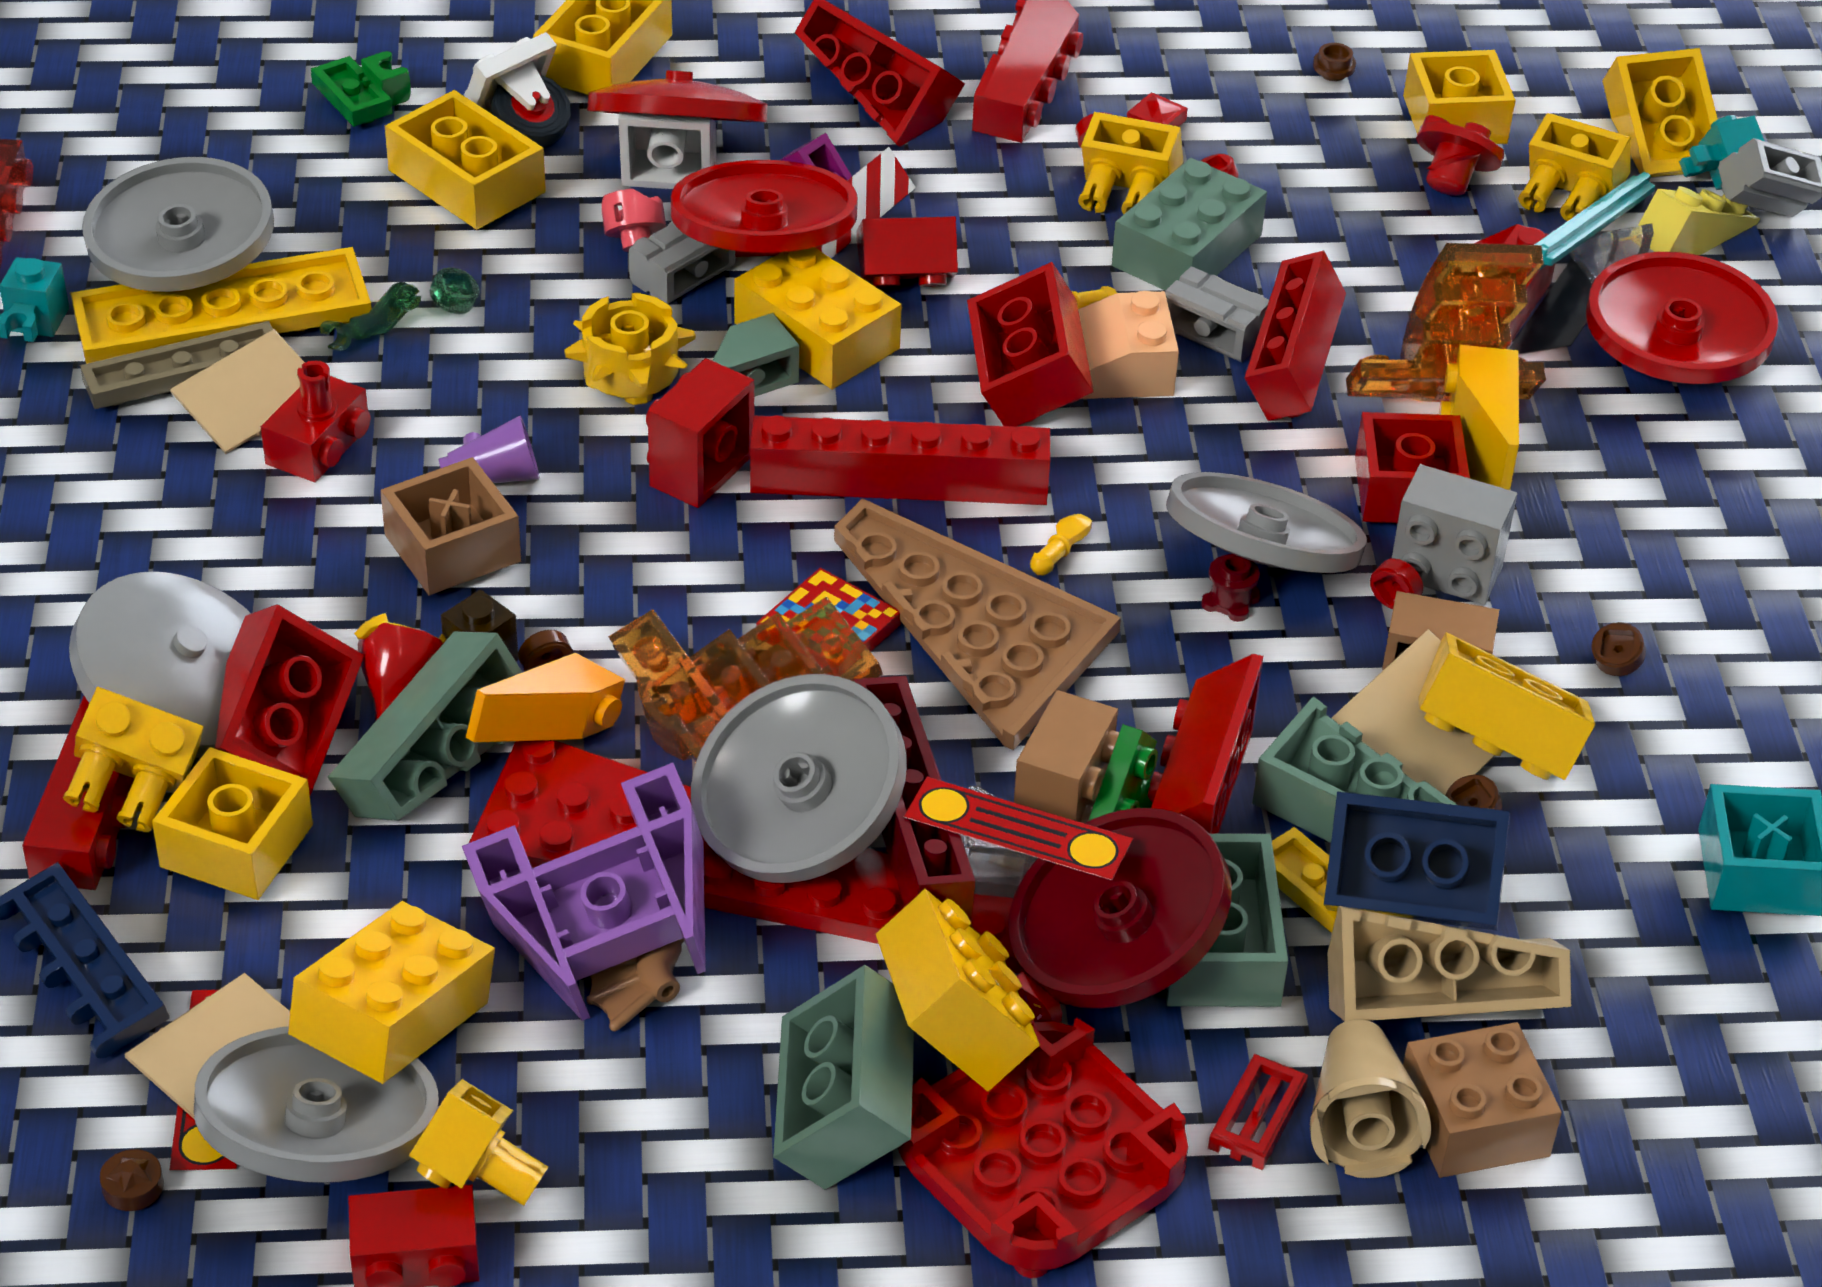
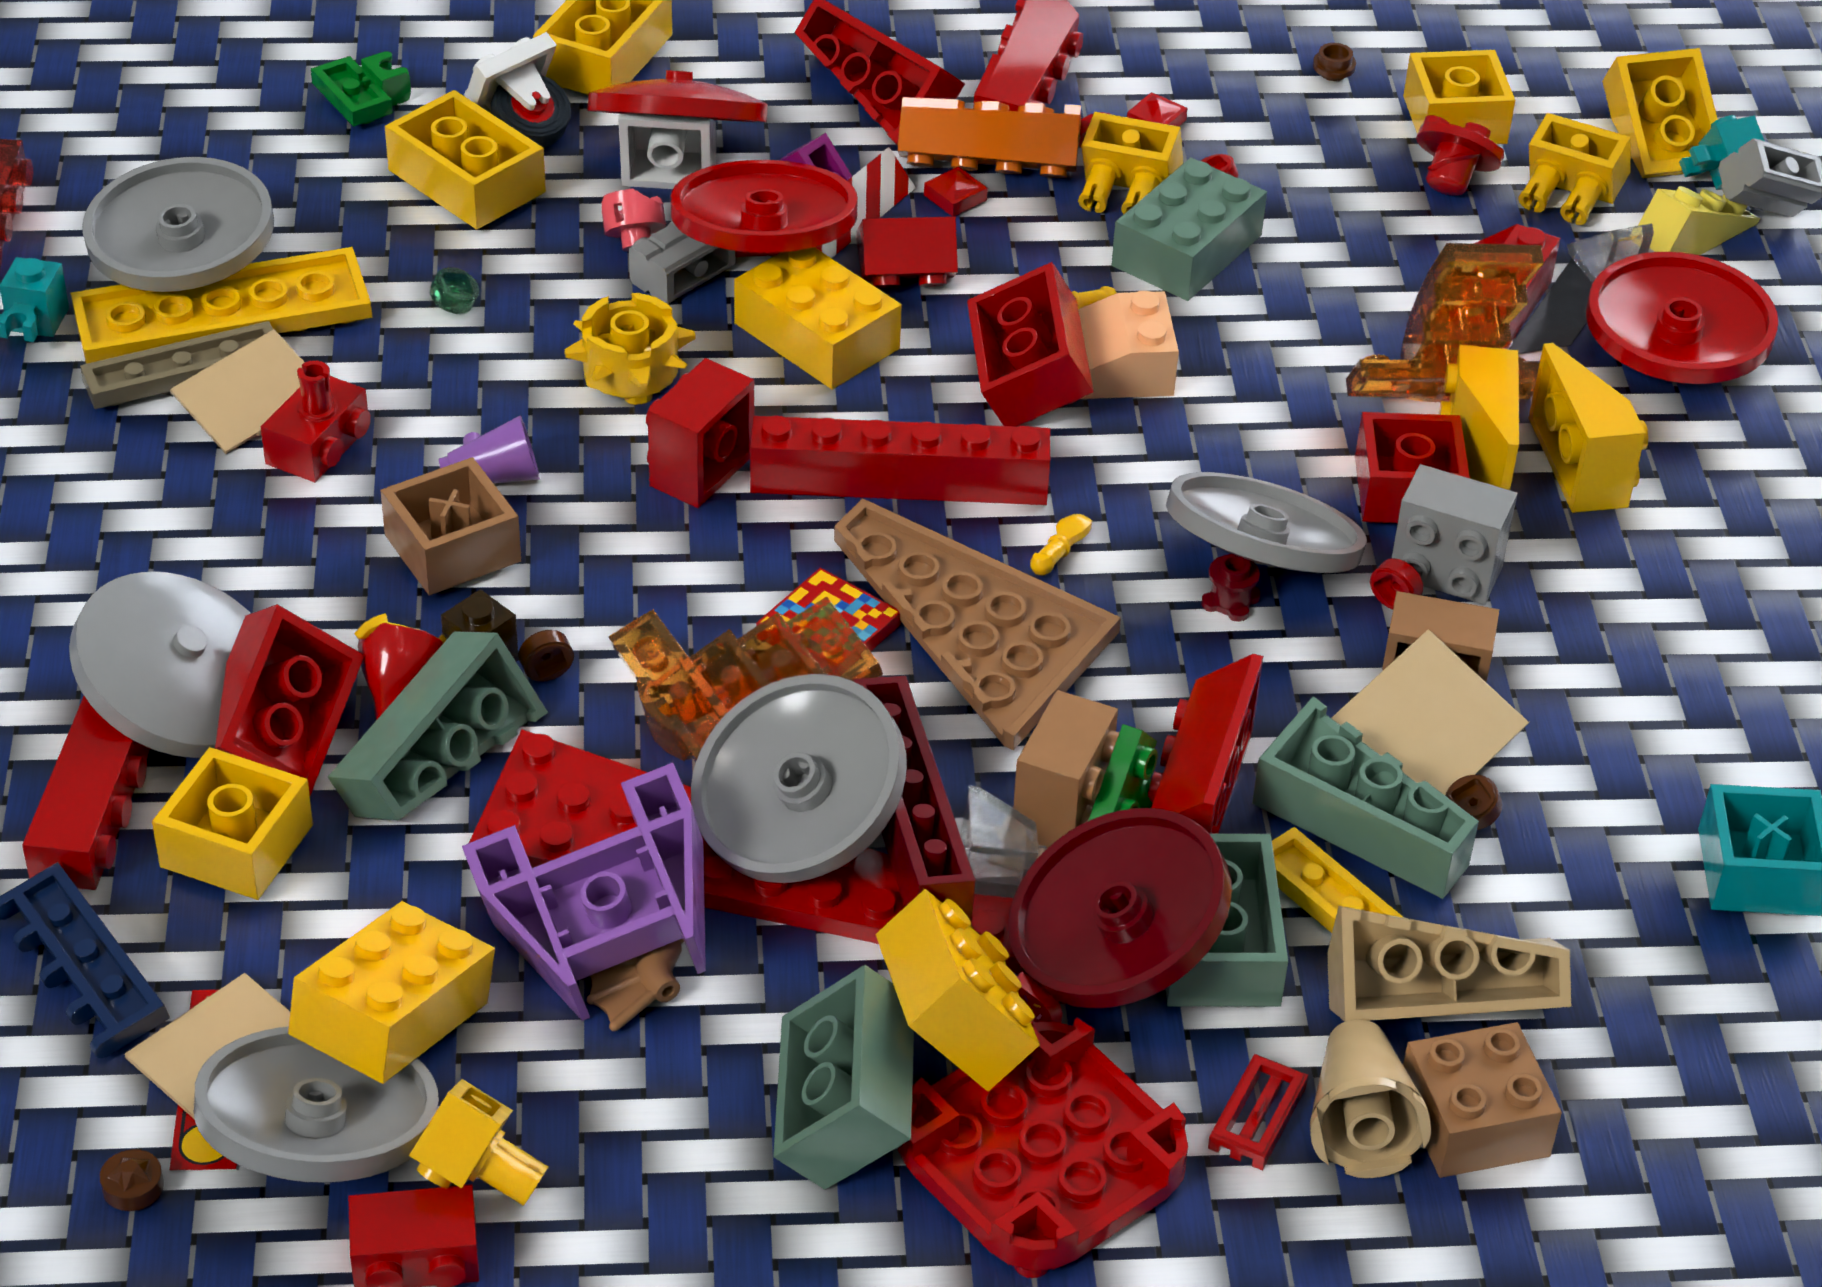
(135, 742): yellow brick -> none
(381, 318): clear green arm -> none
(548, 703): light orange slope -> none
(762, 352): sand green slope -> none
(955, 191): none -> red tile
(990, 136): none -> orange wedge
(1019, 828): sticker -> none
(1216, 313): light grey brick -> none
(1295, 336): red brick -> none
(1417, 860): dark blue brick -> none
(1505, 708): yellow slope -> none
(1586, 433): none -> yellow slope
(1595, 218): teal axle -> none
(1618, 649): reddish brown tile -> none

